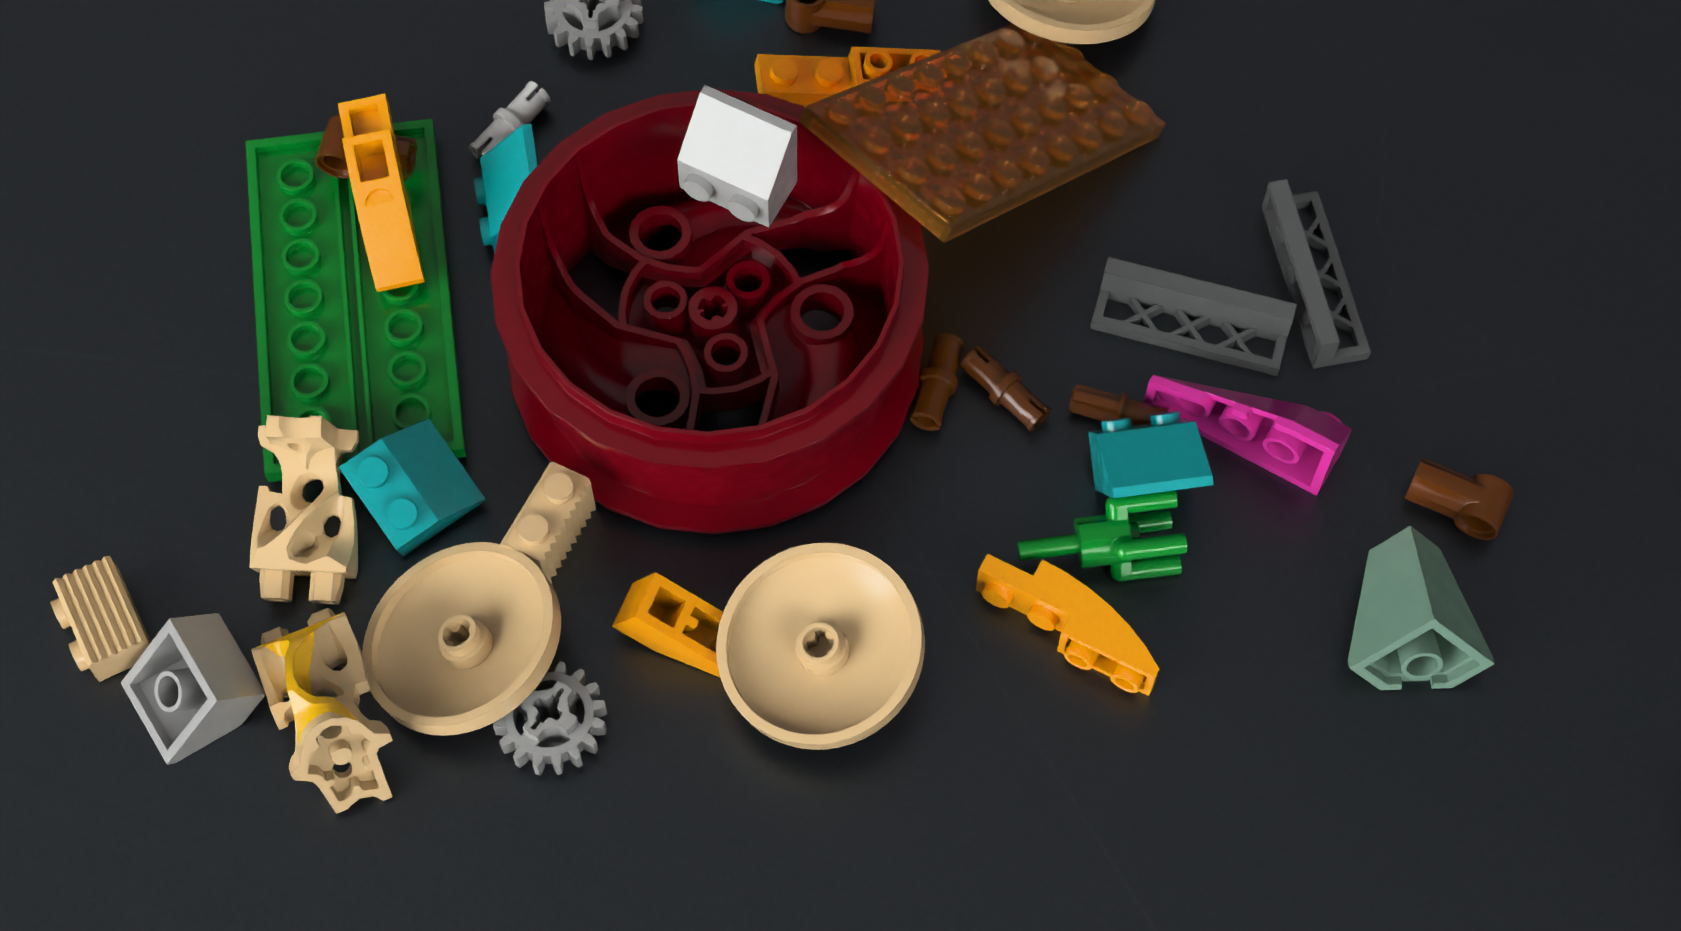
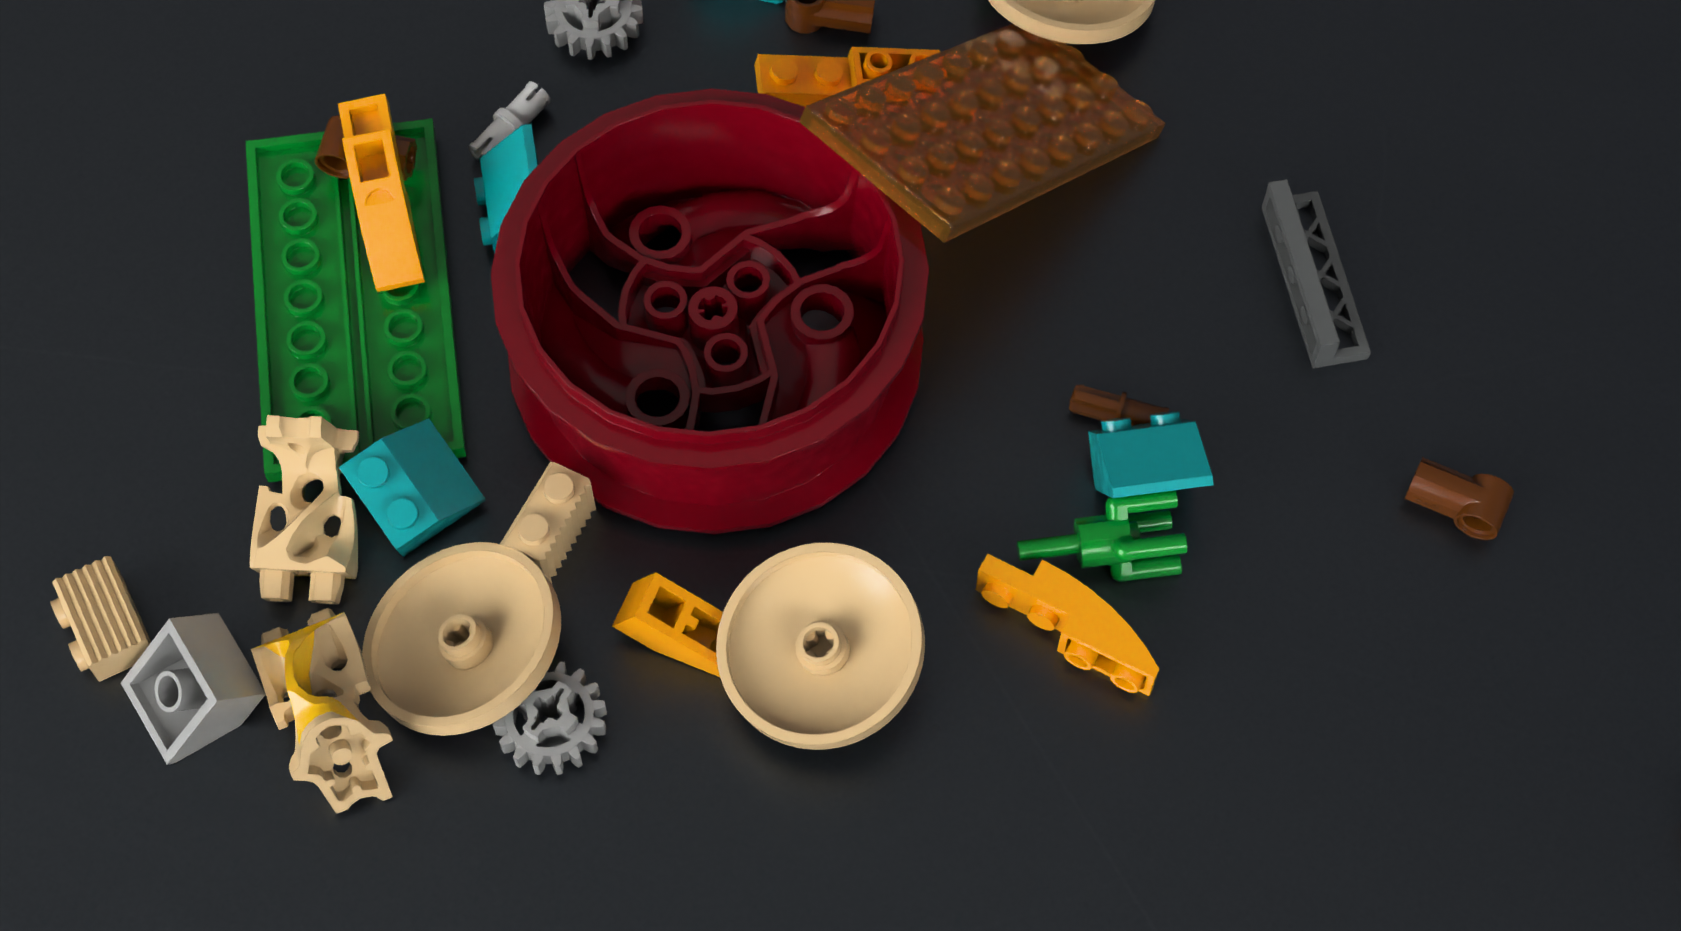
(738, 157): slope -> none
(938, 382): reddish brown pin -> none
(1005, 388): reddish brown pin -> none
(1196, 301): dark grey fence -> none
(1267, 431): dark pink wedge -> none
(1414, 619): sand green slope -> none

